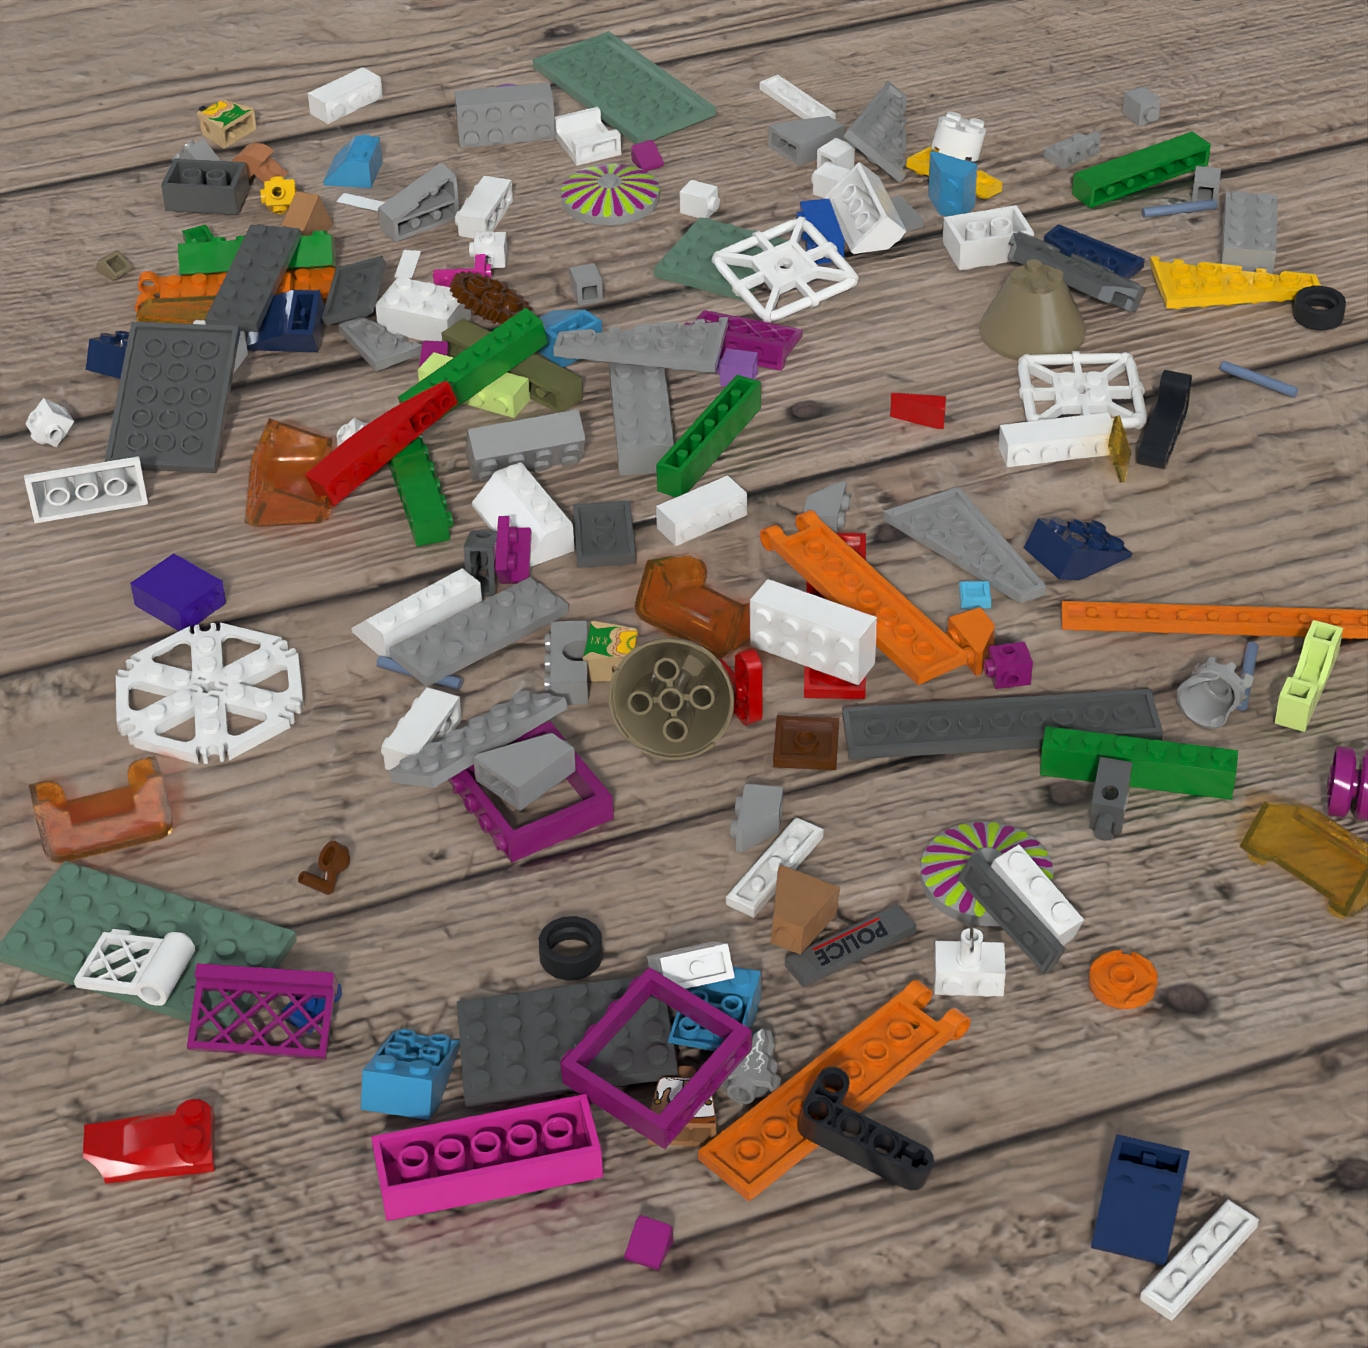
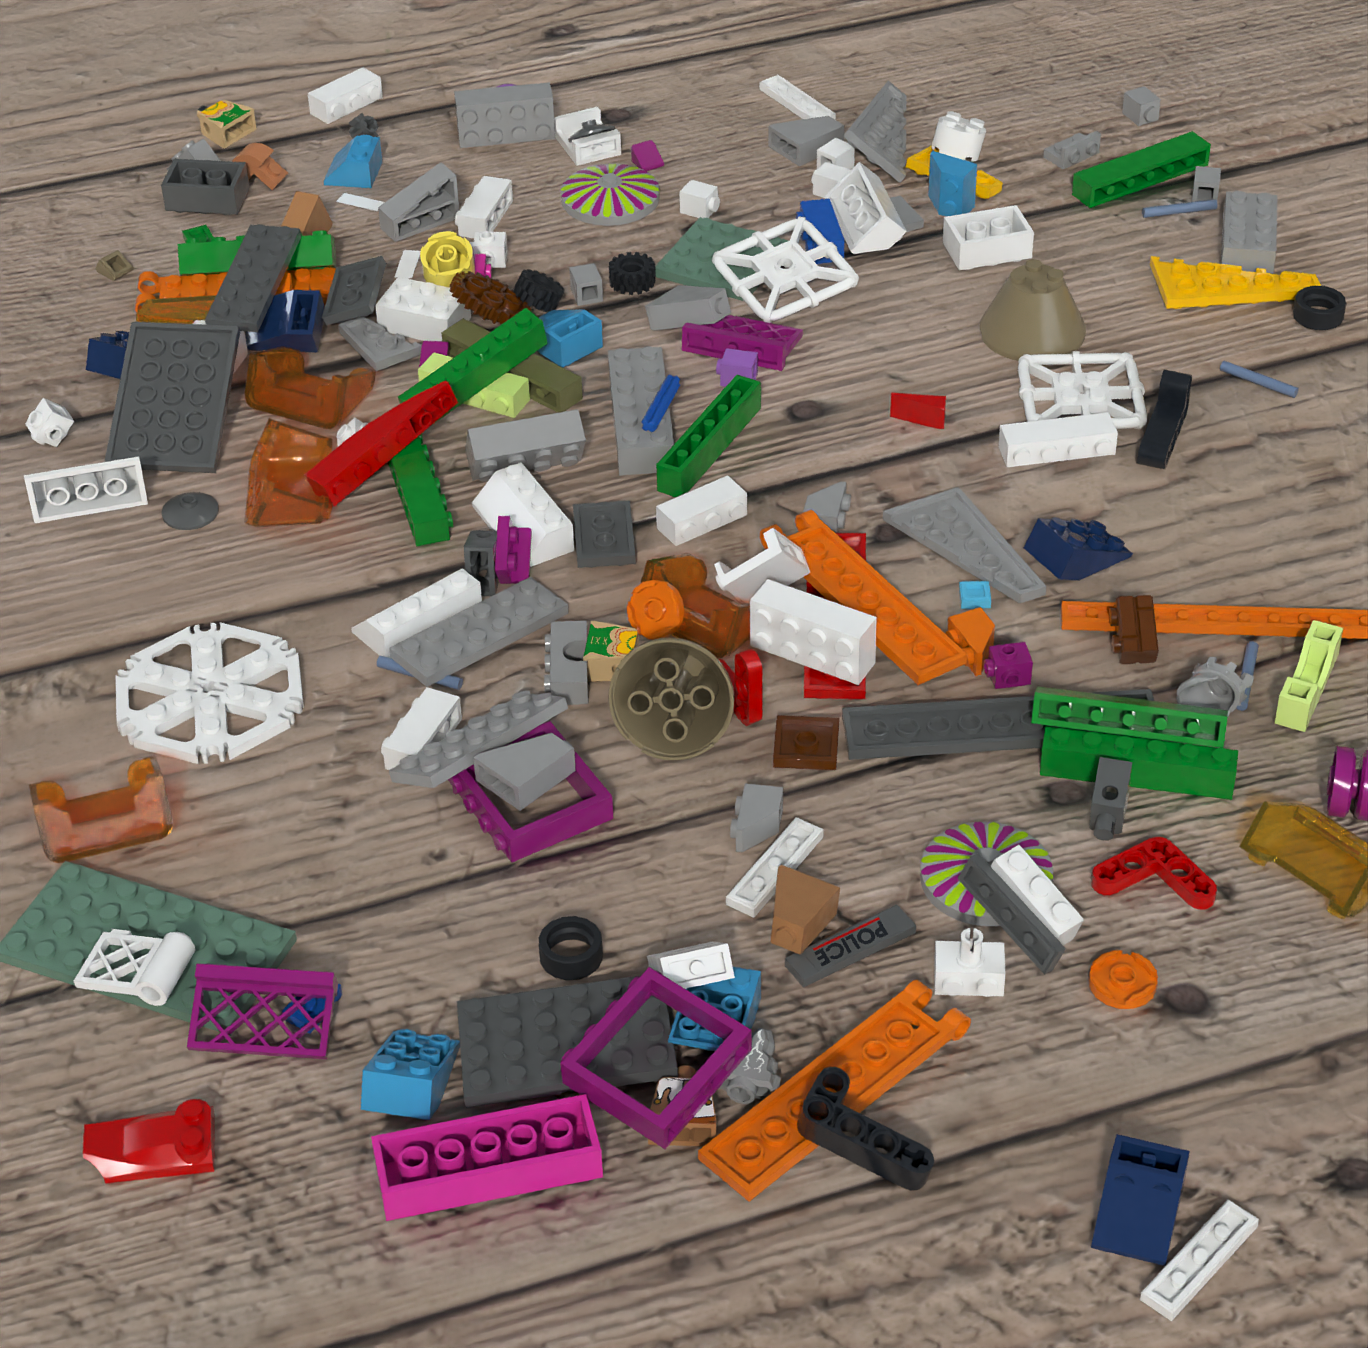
(178, 593): dark purple brick -> none
(190, 511): none -> dark grey dish
(274, 187): yellow brick -> none
(282, 388): none -> clear orange windscreen
(332, 861): reddish brown plate -> none
(363, 126): none -> dark grey gear
(445, 256): none -> light yellow brick
(538, 290): none -> black tyre
(591, 128): none -> dark grey dish
(625, 86): sand green plate -> none
(632, 273): none -> black tyre
(649, 1242): magenta slope -> none
(651, 345): light grey wing -> none
(655, 609): none -> orange tile
(660, 403): none -> blue axle
(688, 305): none -> light grey slope
(780, 563): none -> white panel
(1079, 271): dark grey connector -> none
(1116, 259): dark blue wing -> none
(1119, 448): clear yellow piece -> none
(1129, 716): none -> green brick
(1135, 629): none -> reddish brown brick
(1155, 863): none -> red beam

